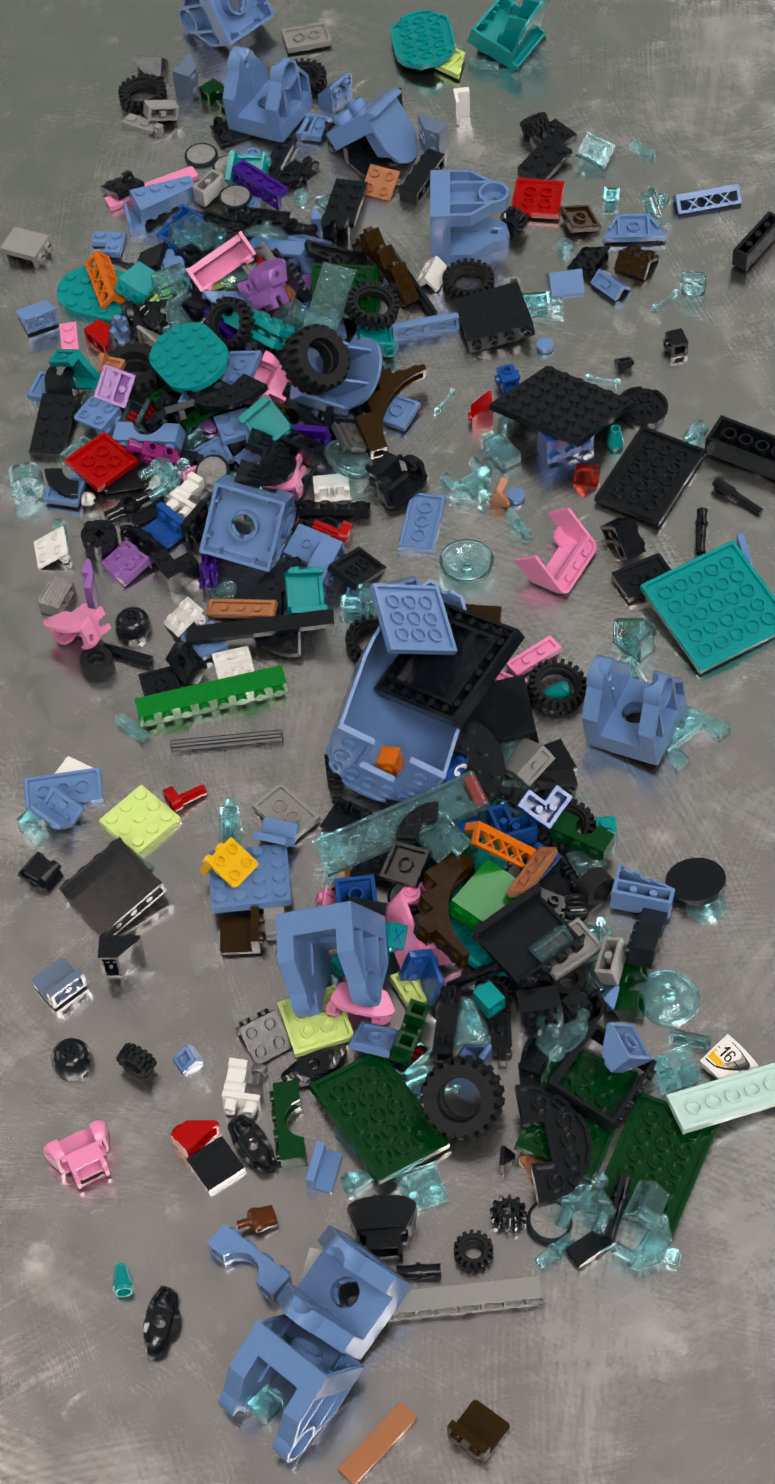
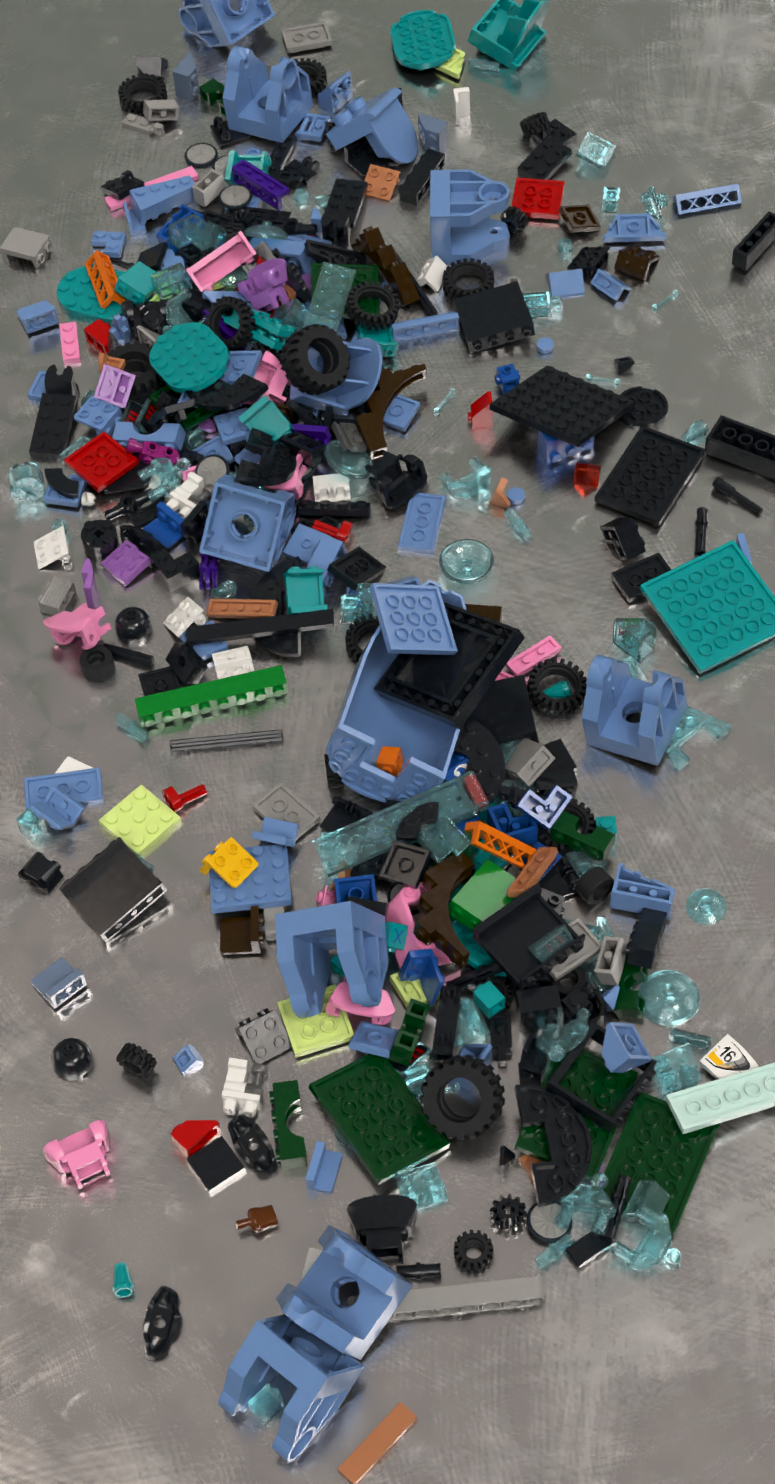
(84, 373): teal panel -> none
(119, 954): black slope -> none
(229, 821): clear light blue brick -> none
(230, 1246): medium blue arch -> none
(330, 1060): black piece -> none
(355, 1180): clear light blue cone -> none
(478, 1430): dark brown bracket -> none
(500, 451): clear light blue brick -> none
(505, 424): clear light blue plate -> none
(570, 559): bright pink windscreen -> none
(576, 907): black gear -> none
(615, 438): teal cone -> none
(643, 149): clear light blue axle -> none
(676, 343): black brick -> none
(693, 283): clear light blue piece -> none
(696, 881): black tile -> none

